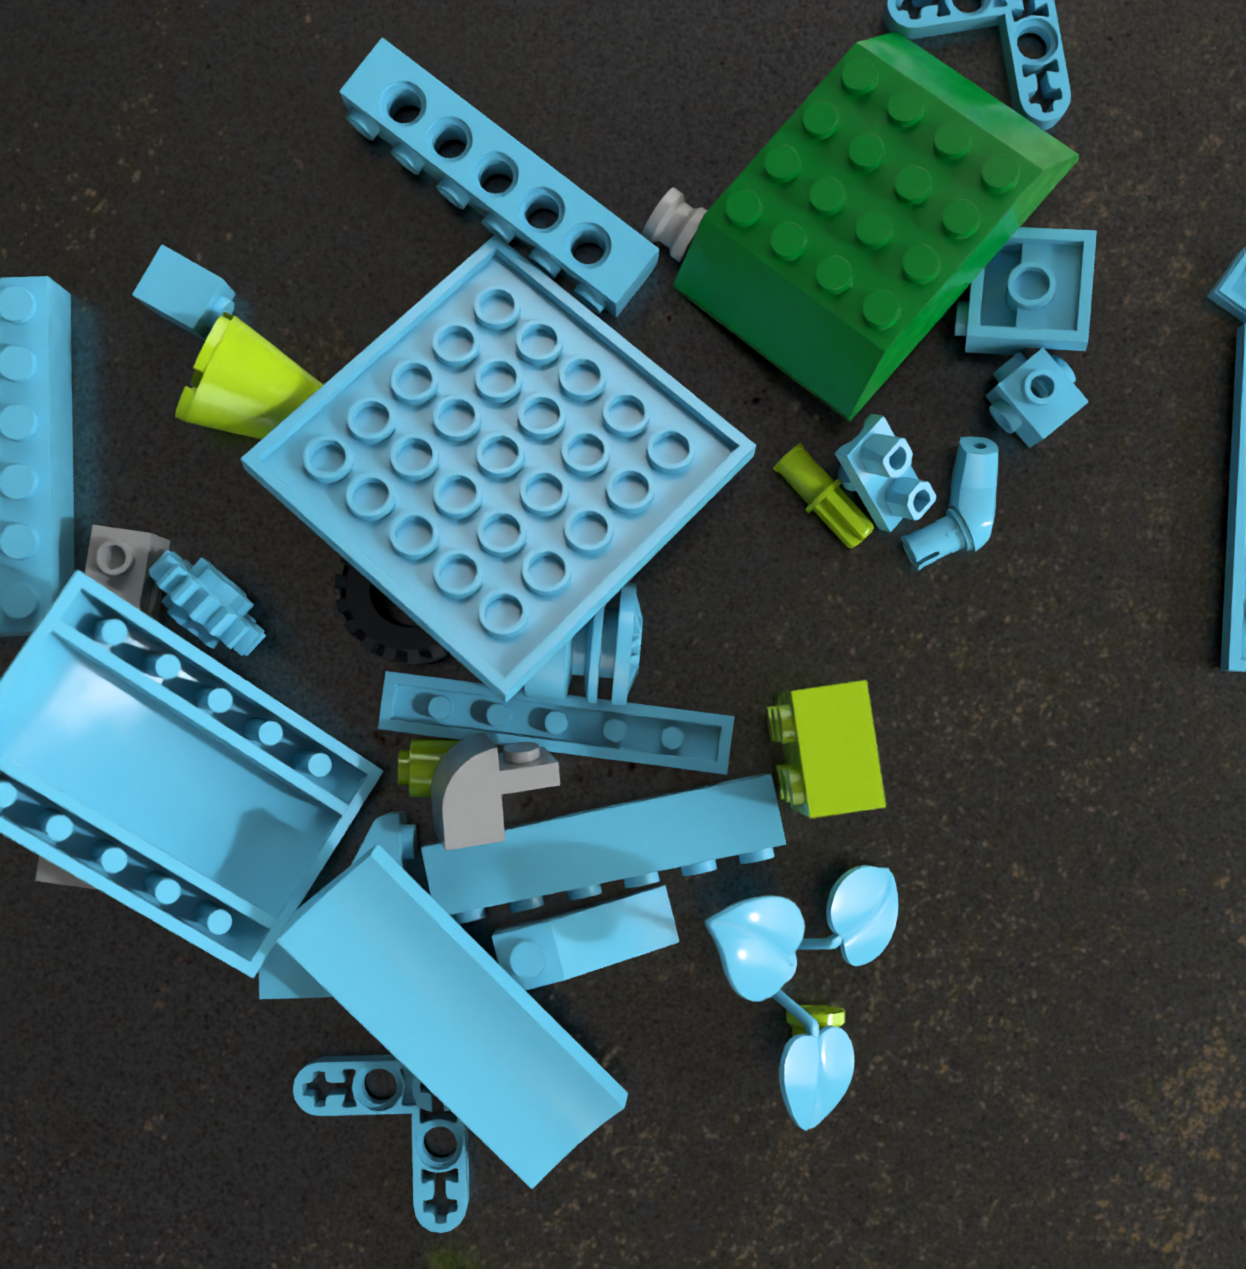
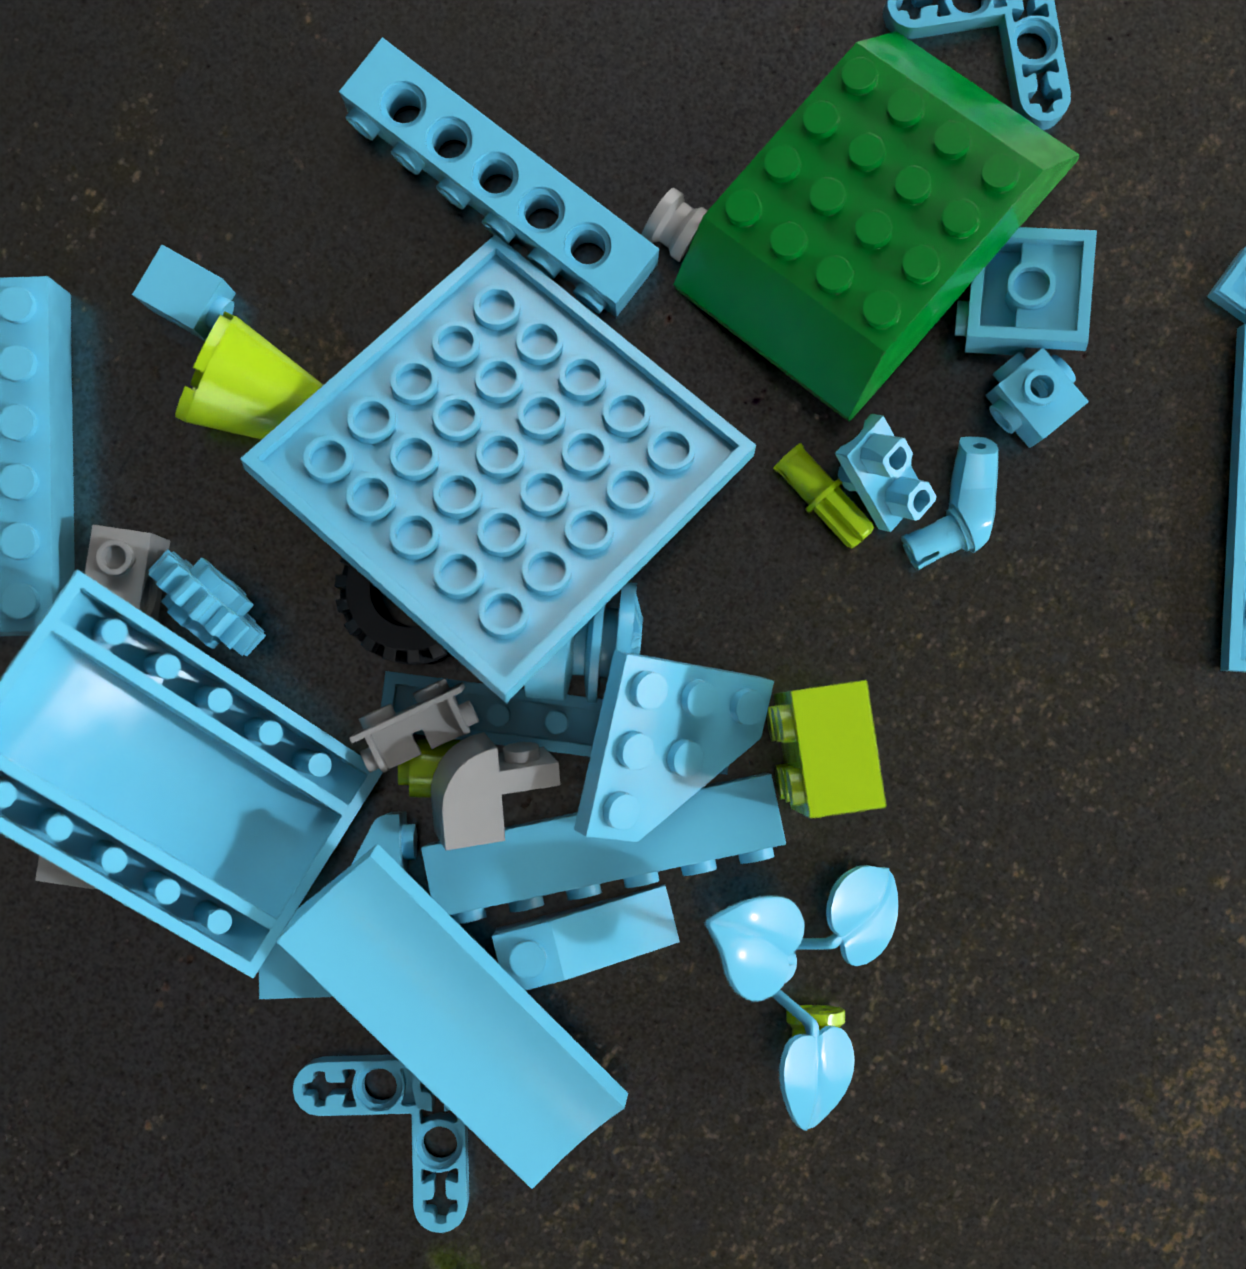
(391, 733): none -> light grey hinge
(663, 739): none -> medium azure plate

